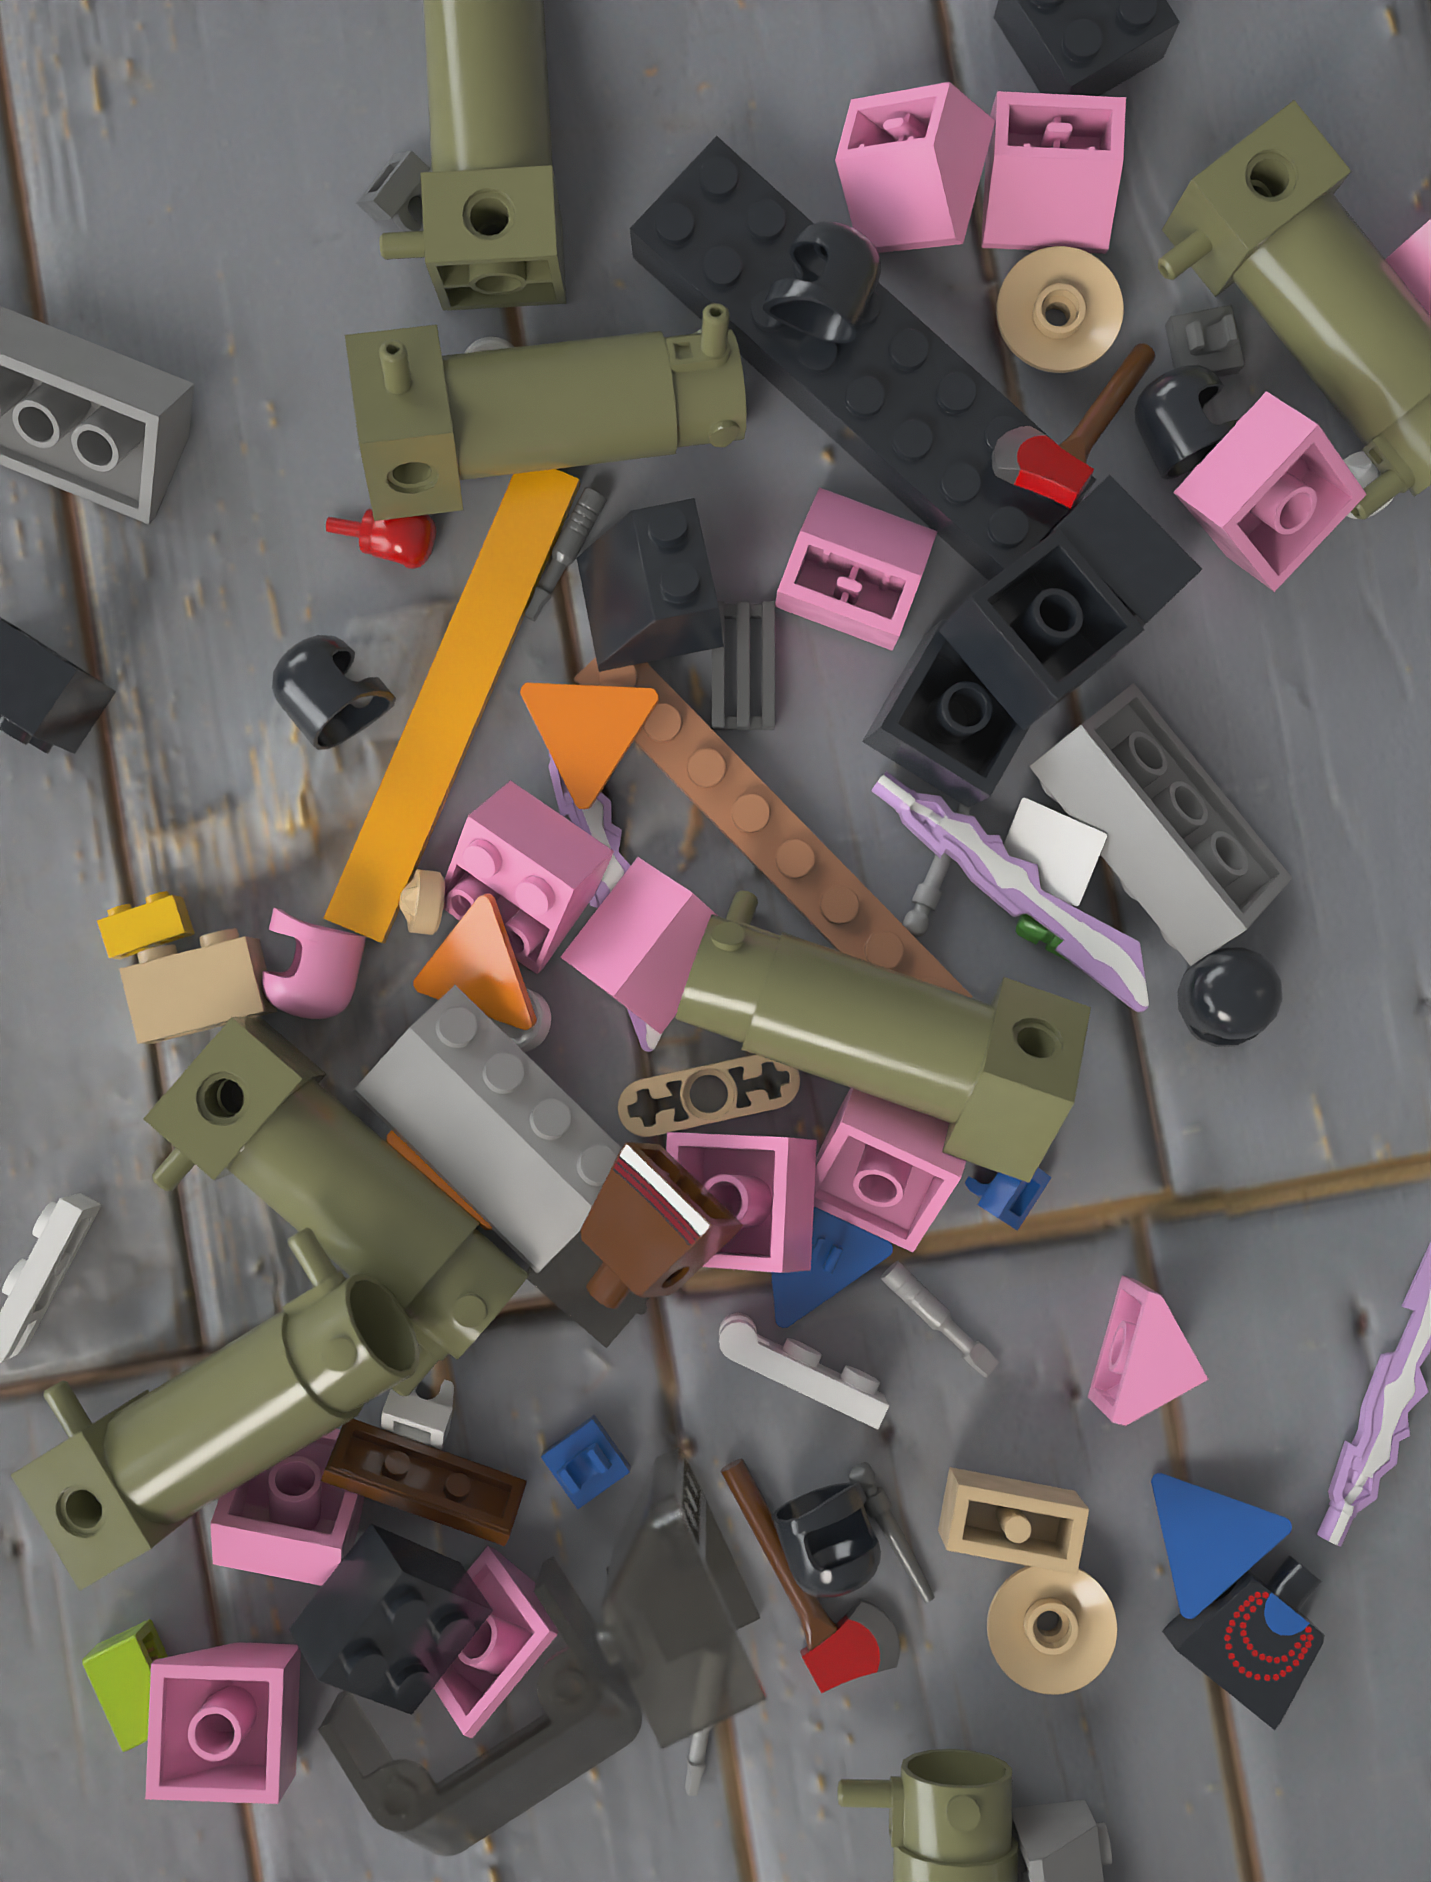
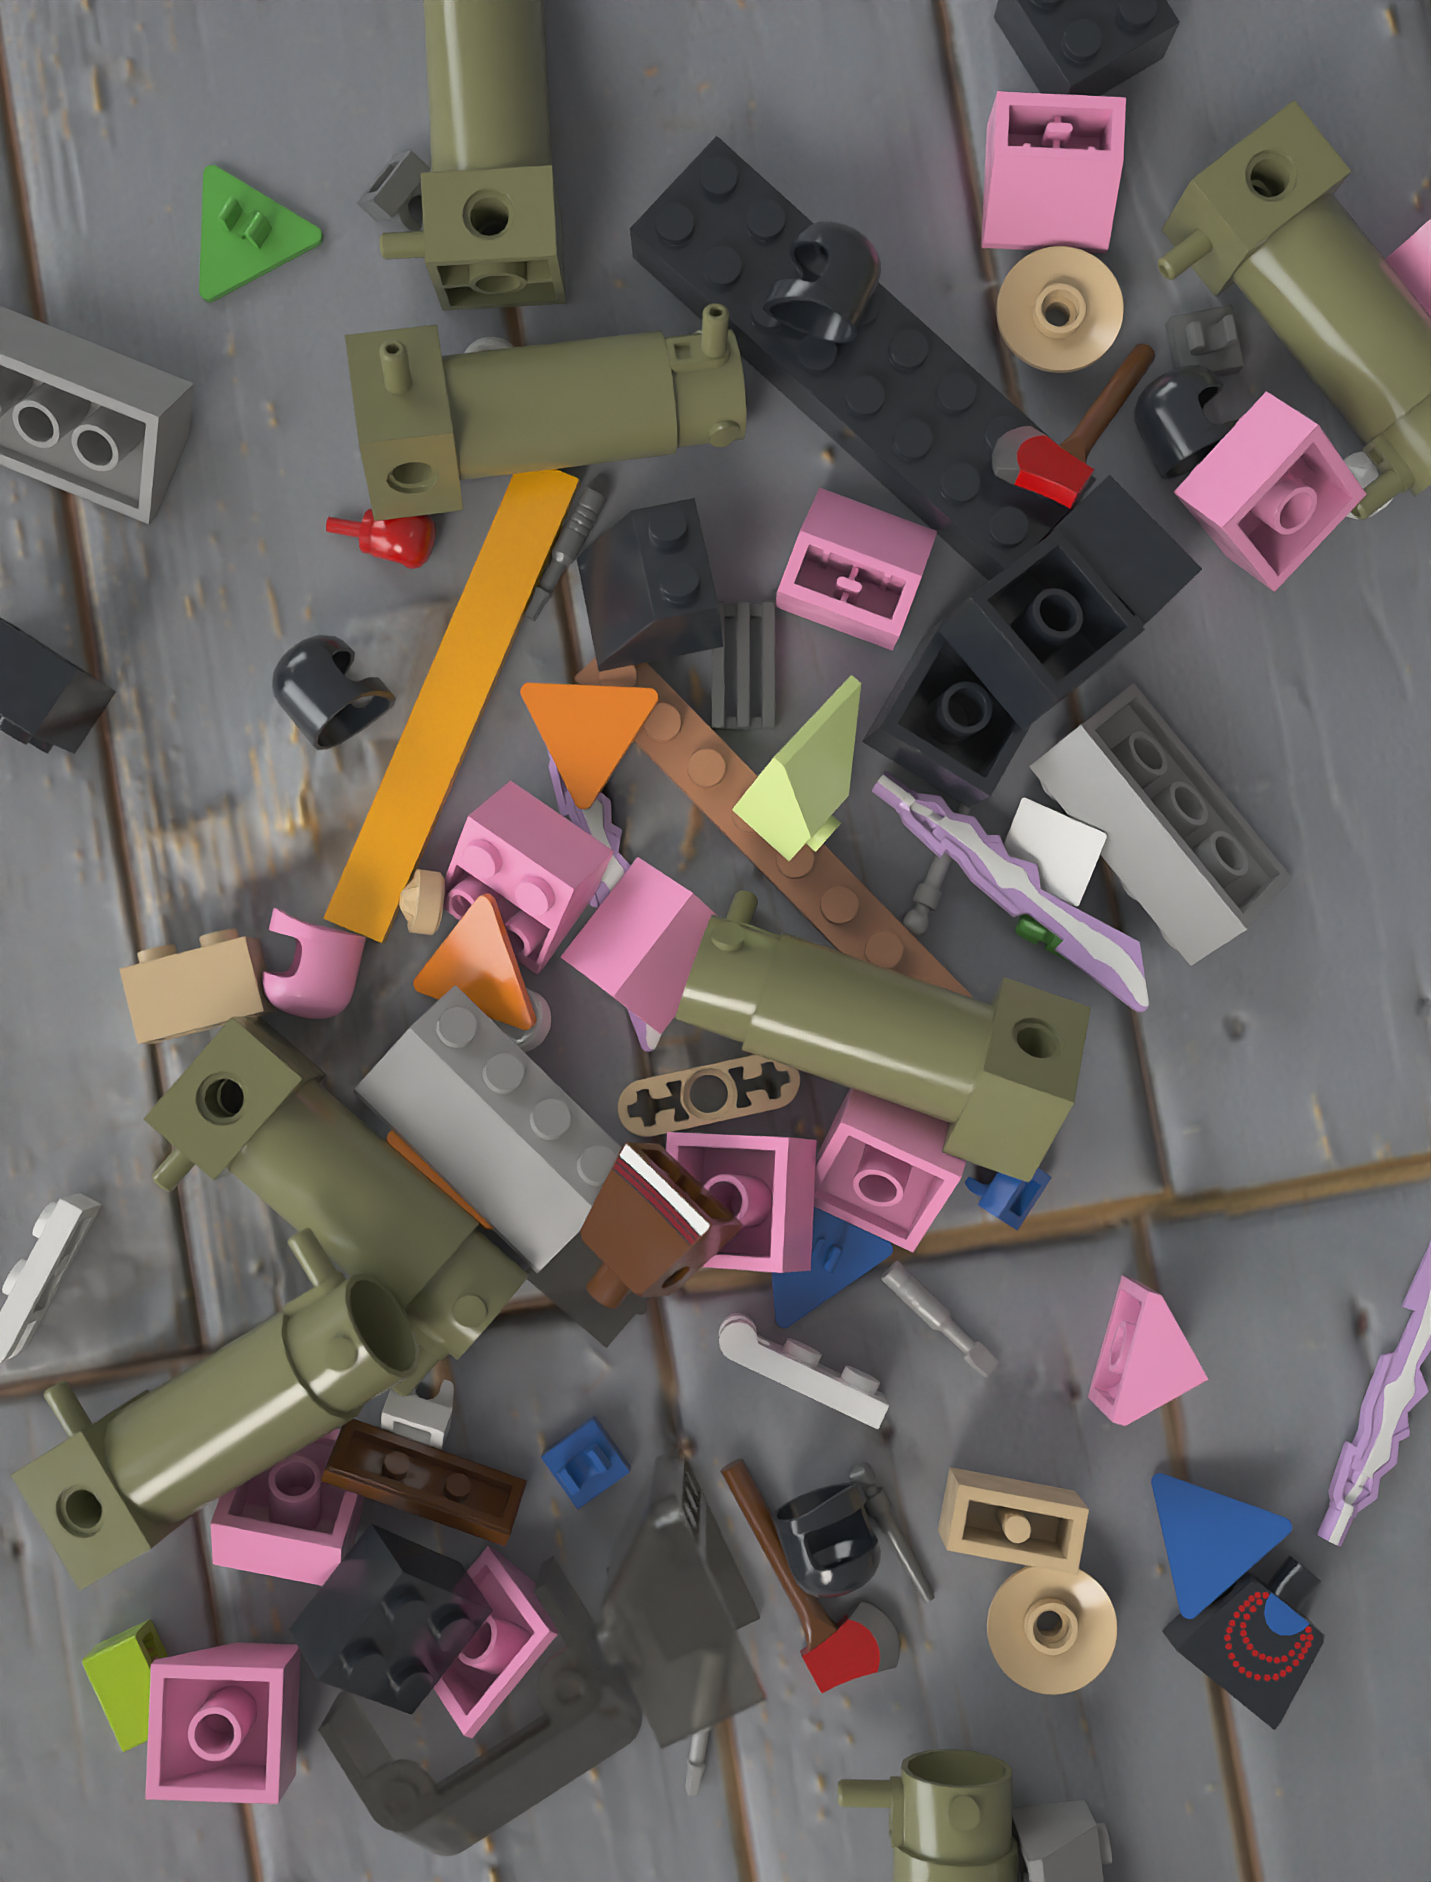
(146, 926): yellow piece -> none
(245, 234): none -> bright green piece
(806, 778): none -> yellowish green slope
(913, 165): bright pink slope -> none
(1229, 996): black helmet -> none

